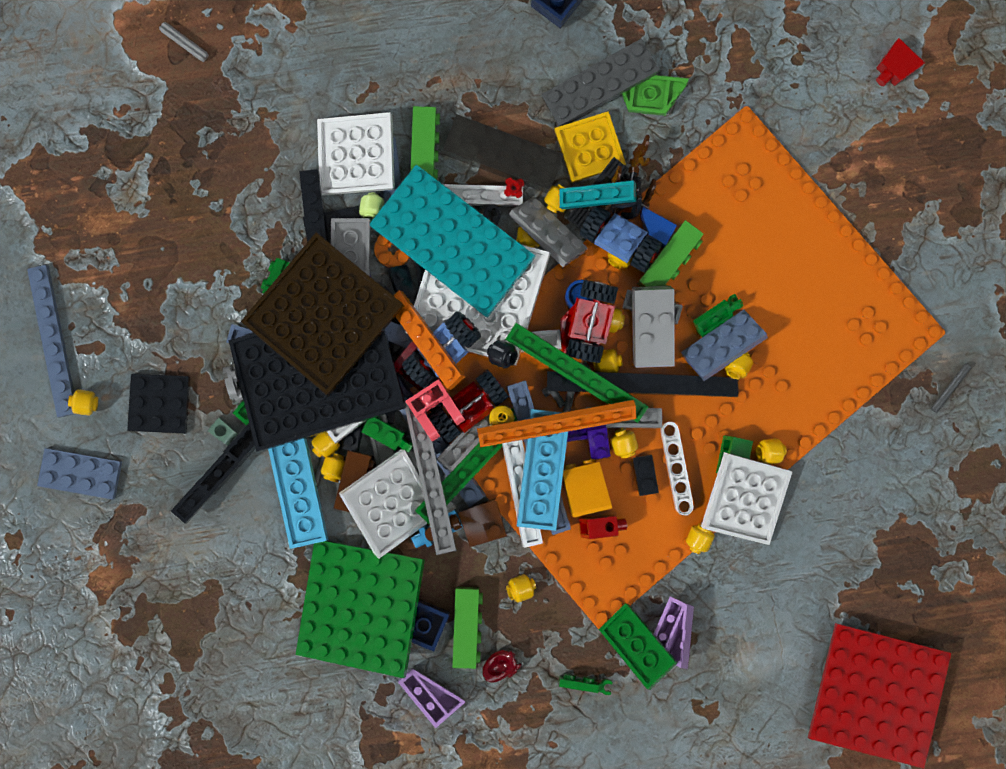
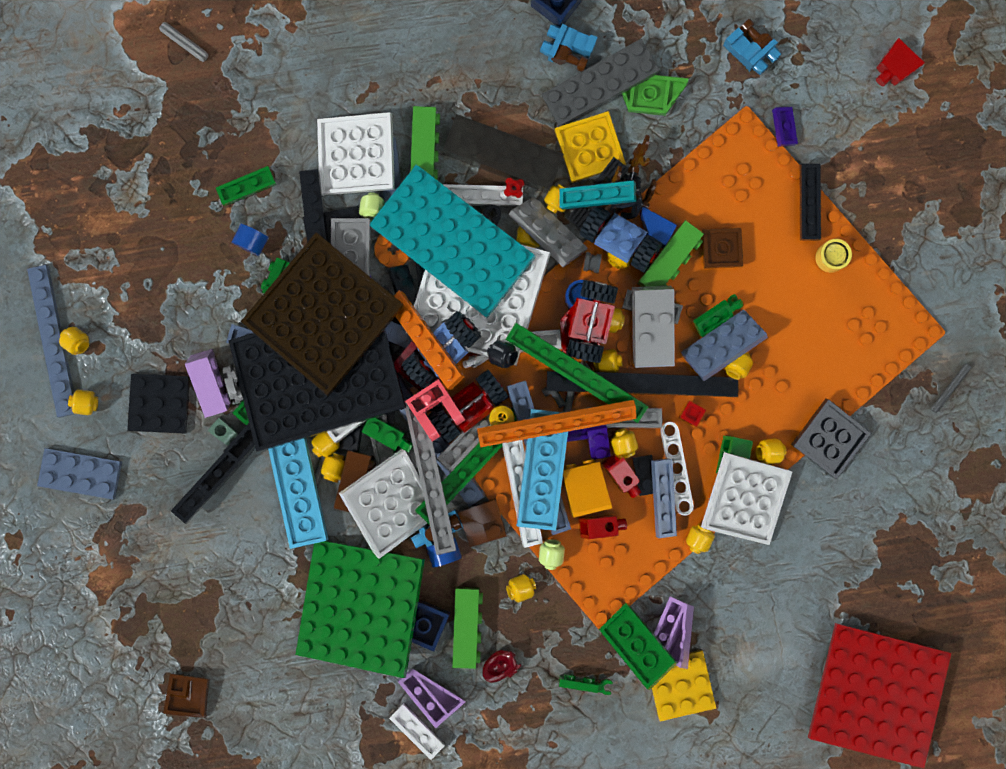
(74, 340): none -> yellow head
(187, 696): none -> reddish brown plate
(208, 383): none -> lavender wedge
(246, 186): none -> green plate
(250, 239): none -> blue piece
(417, 731): none -> white plate
(439, 560): none -> blue piece
(474, 361): none -> white bar
(551, 554): none -> yellowish green head
(565, 42): none -> dark azure hips
(592, 262): none -> dark grey wheel
(618, 469): none -> red torso
(664, 498): none -> sand blue plate
(684, 690): none -> yellow plate
(692, 413): none -> red plate
(722, 248): none -> reddish brown plate
(752, 53): none -> dark azure hips
(785, 126): none -> dark purple plate
(810, 202): none -> black plate
(831, 438): none -> plate
(833, 255): none -> light yellow piece

